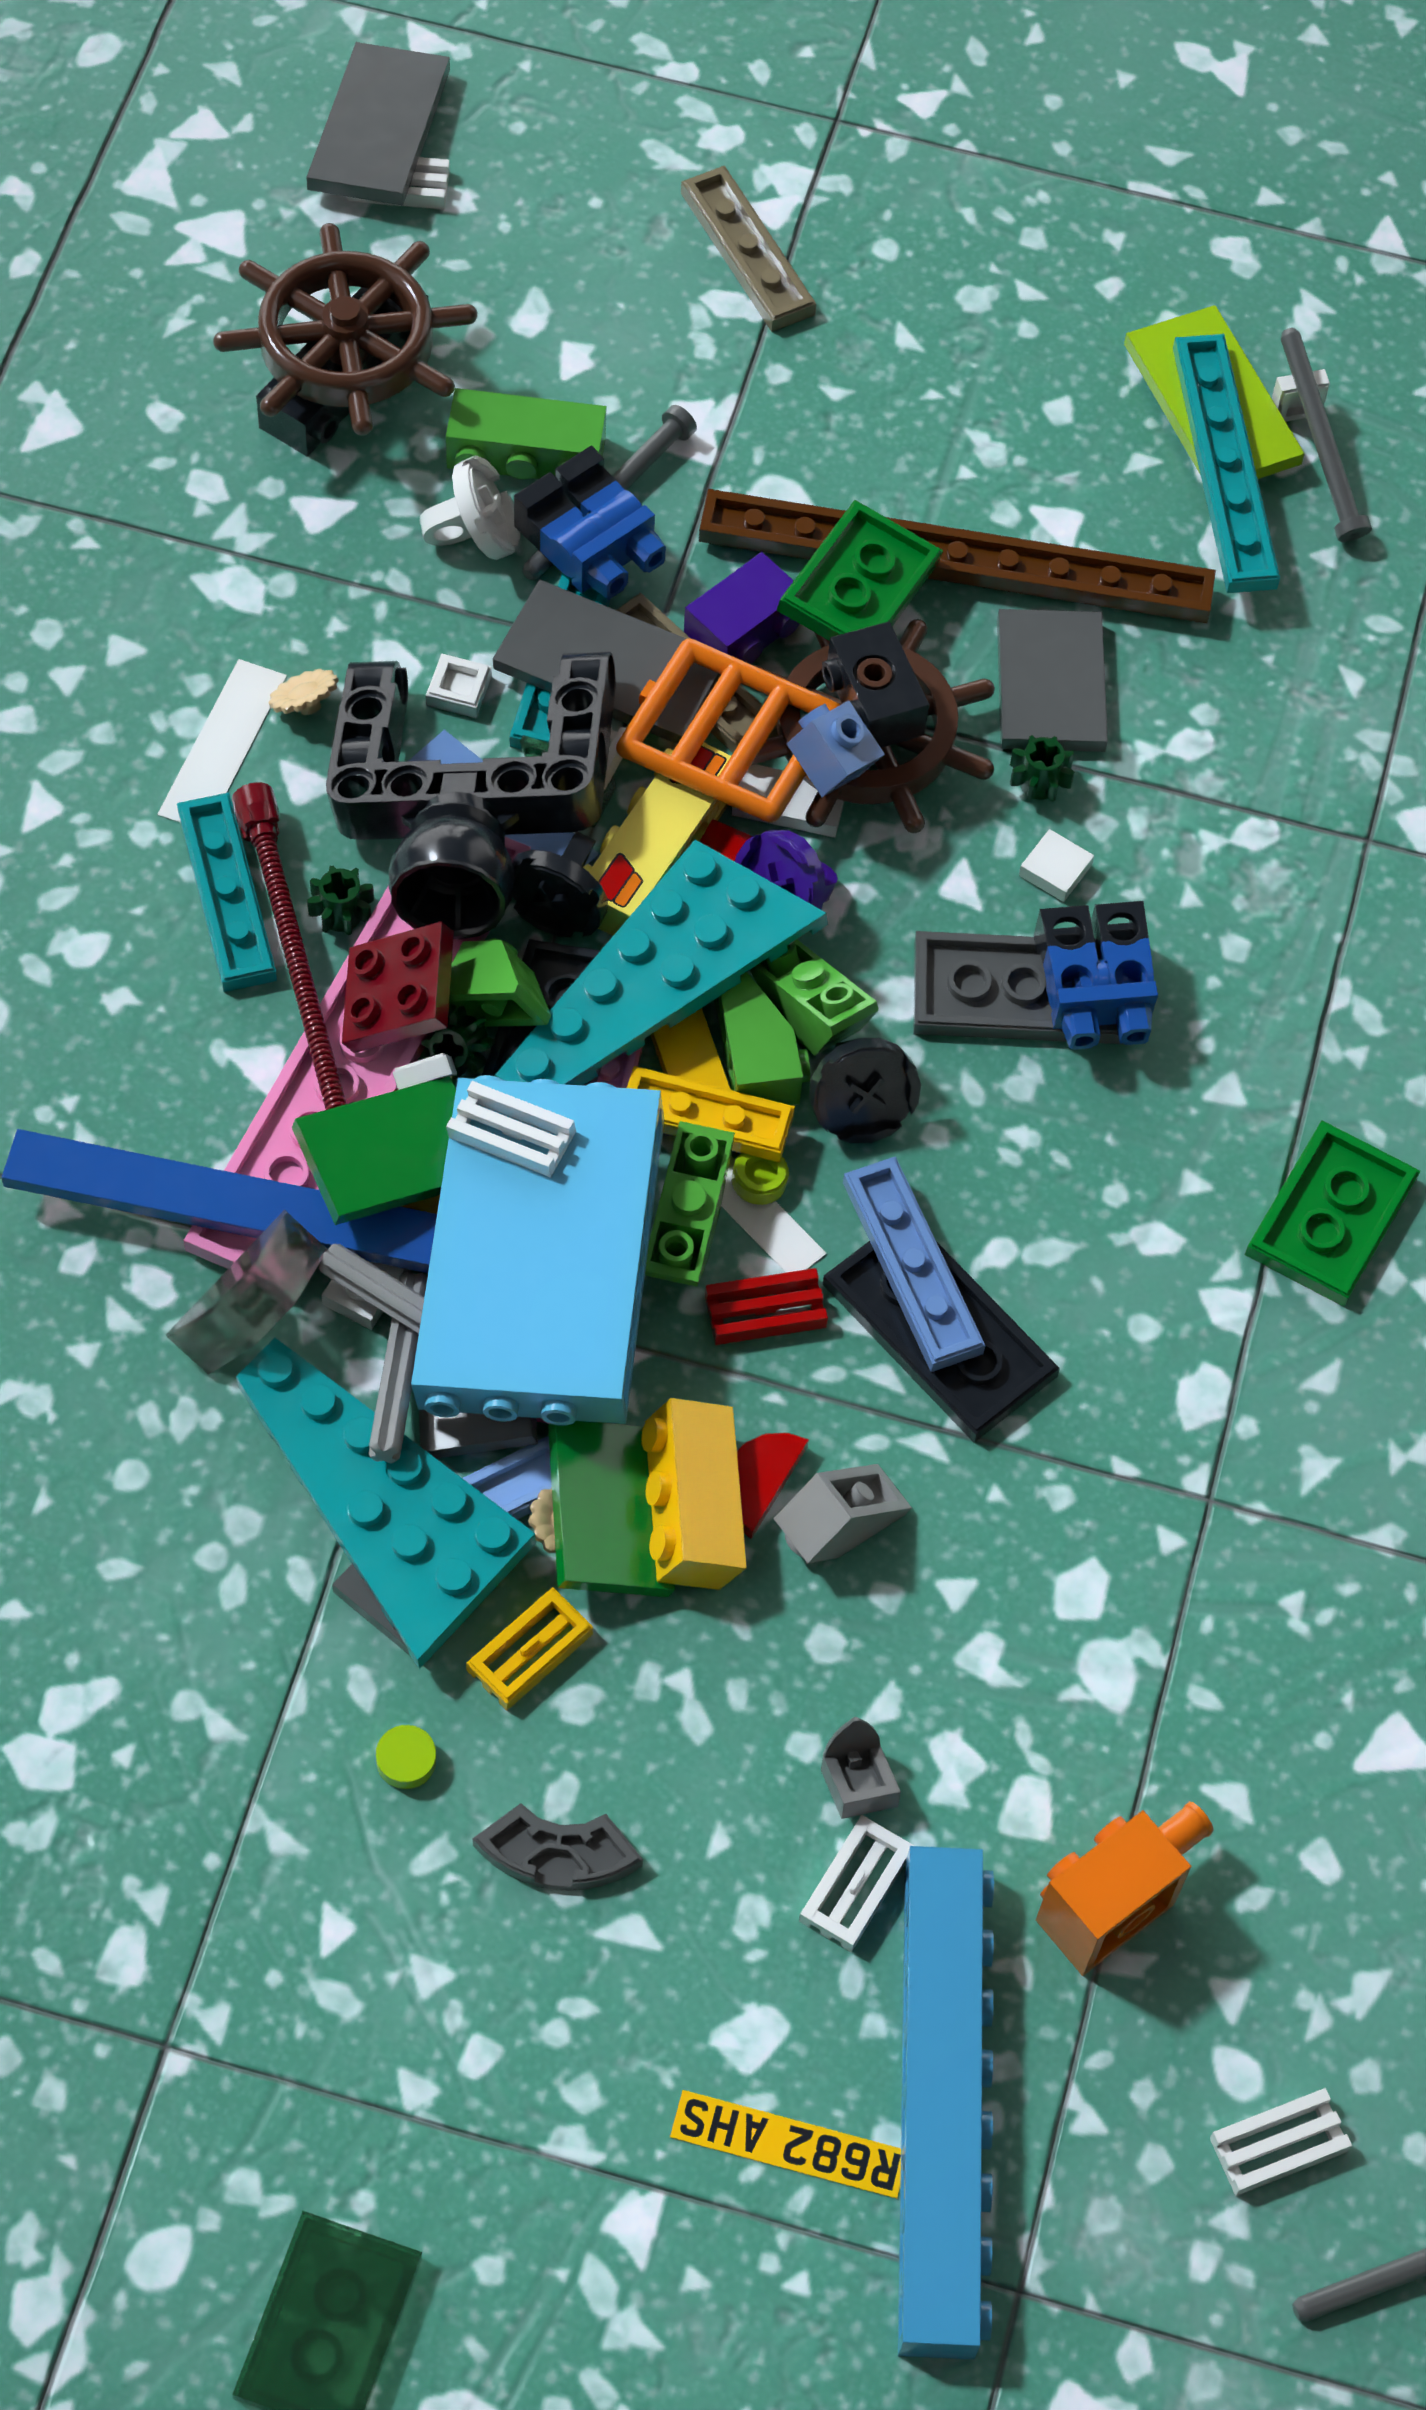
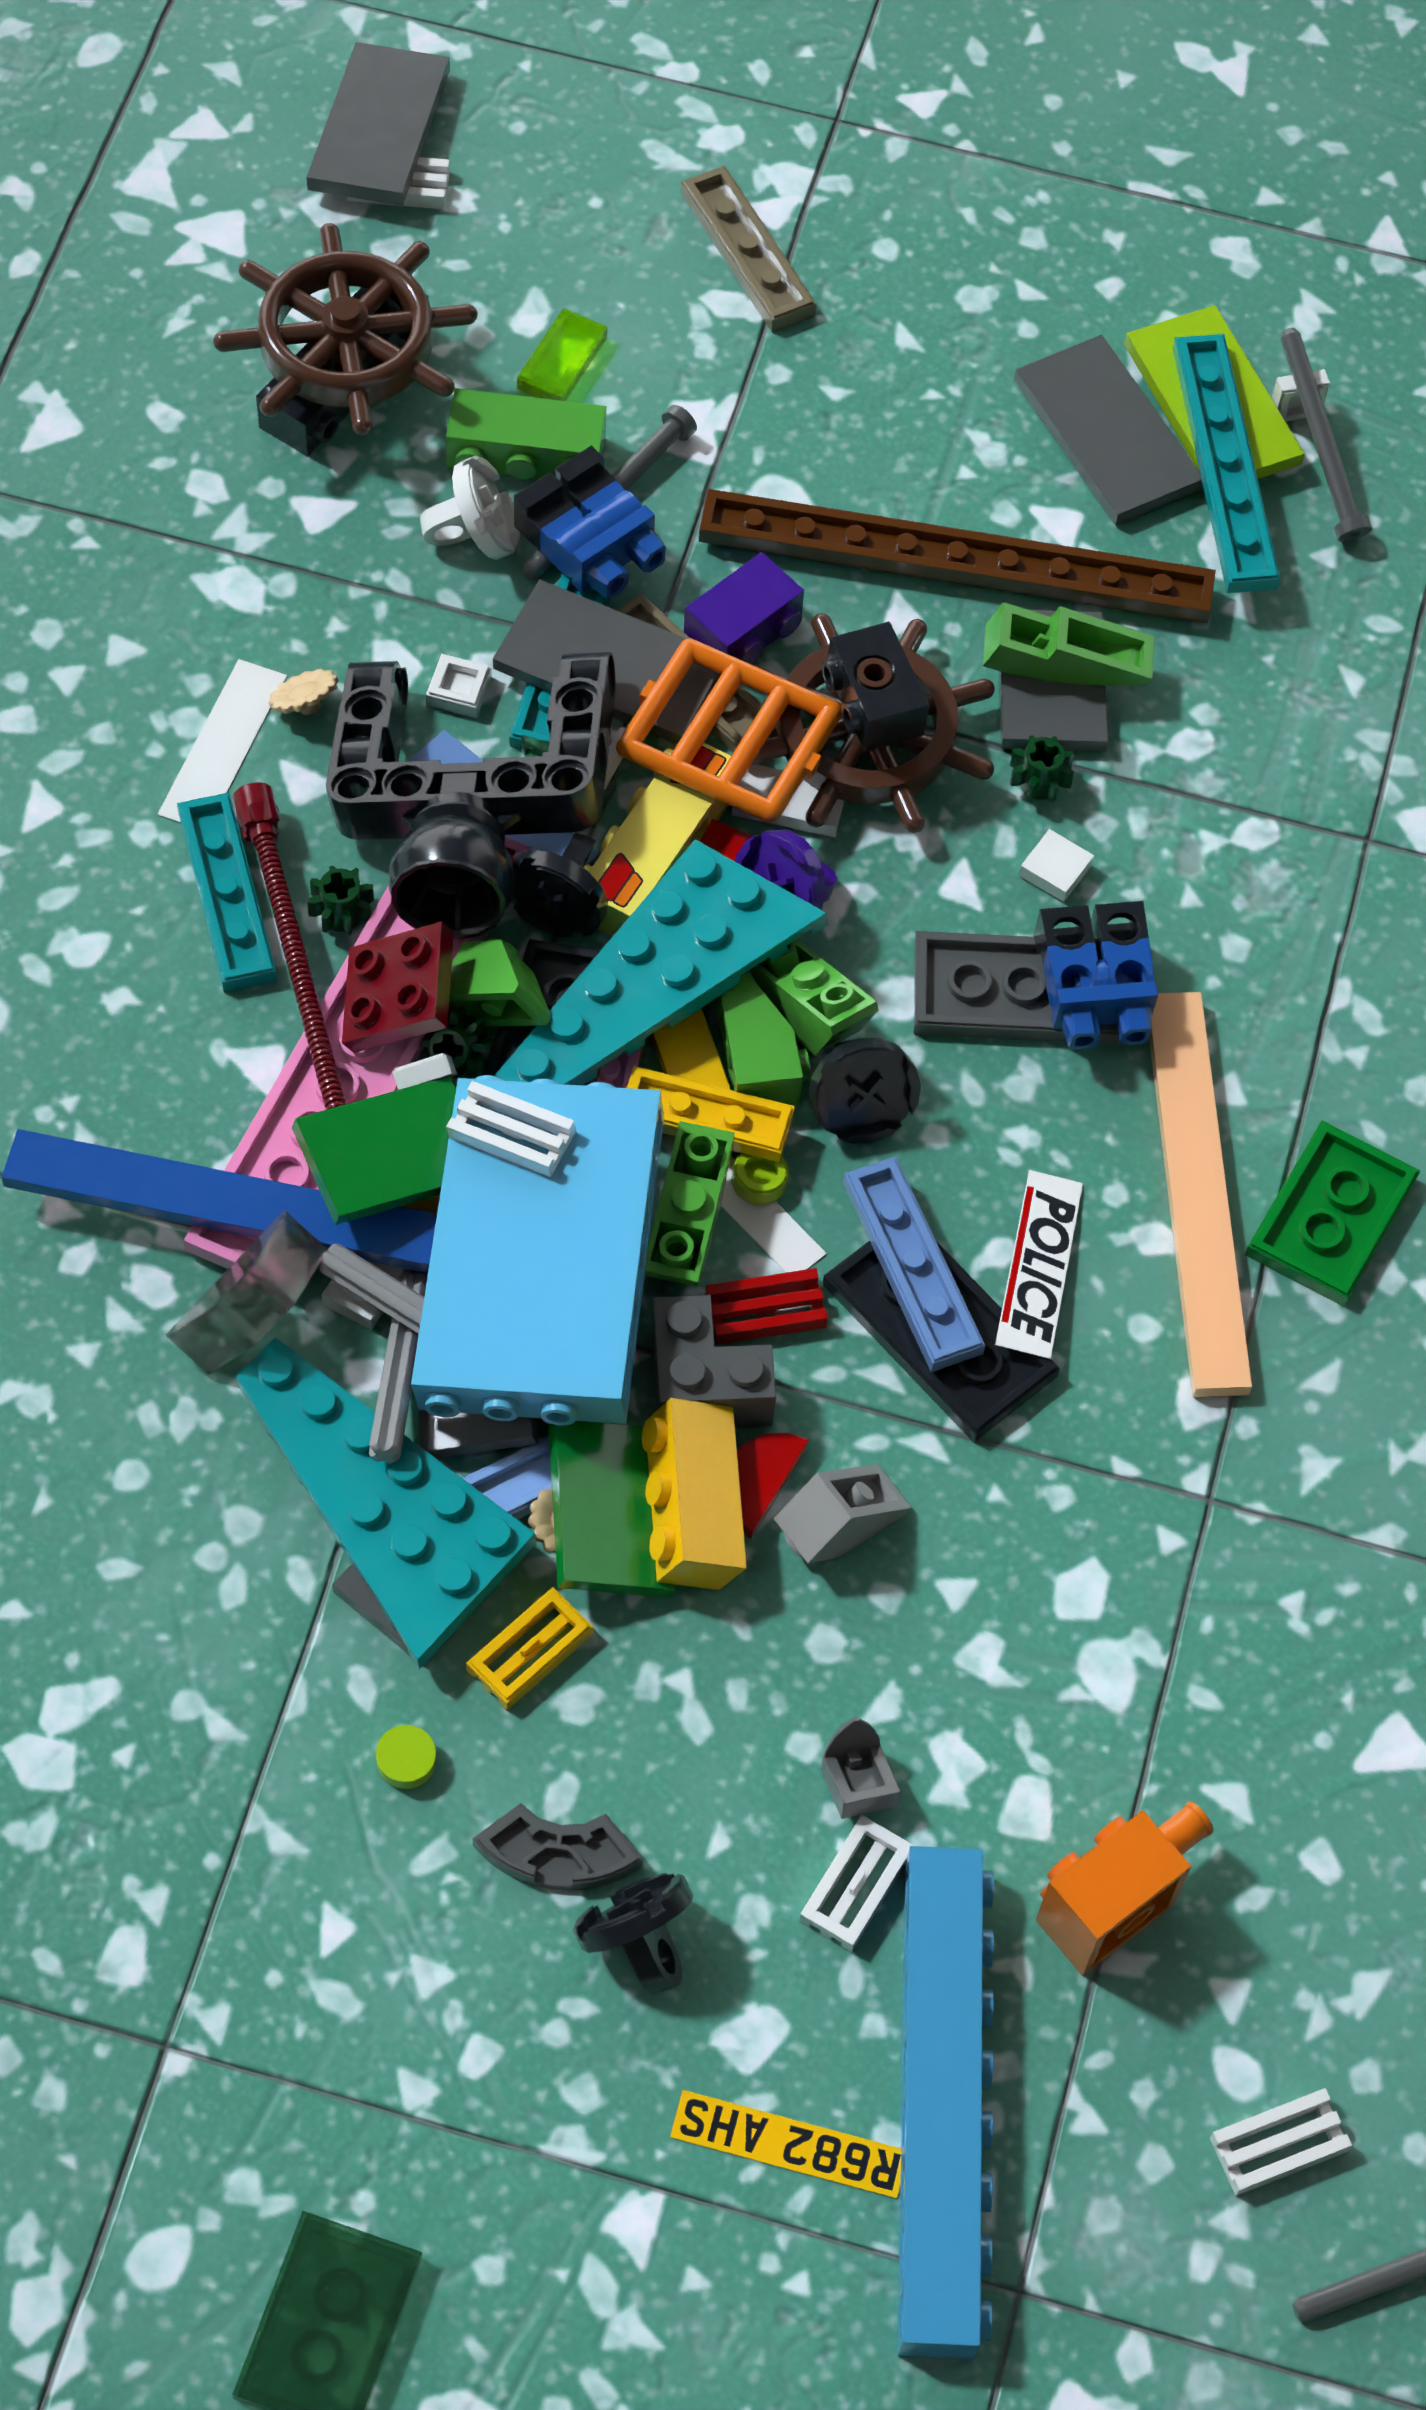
(562, 356): none -> clear neon green tile
(639, 1926): none -> black tile
(695, 1370): none -> dark grey brick
(834, 747): medium blue brick -> none
(859, 575): green tile -> none
(1039, 1264): none -> sticker
(1066, 648): none -> bright green slope
(1108, 429): none -> dark grey tile
(1198, 1198): none -> light nougat tile

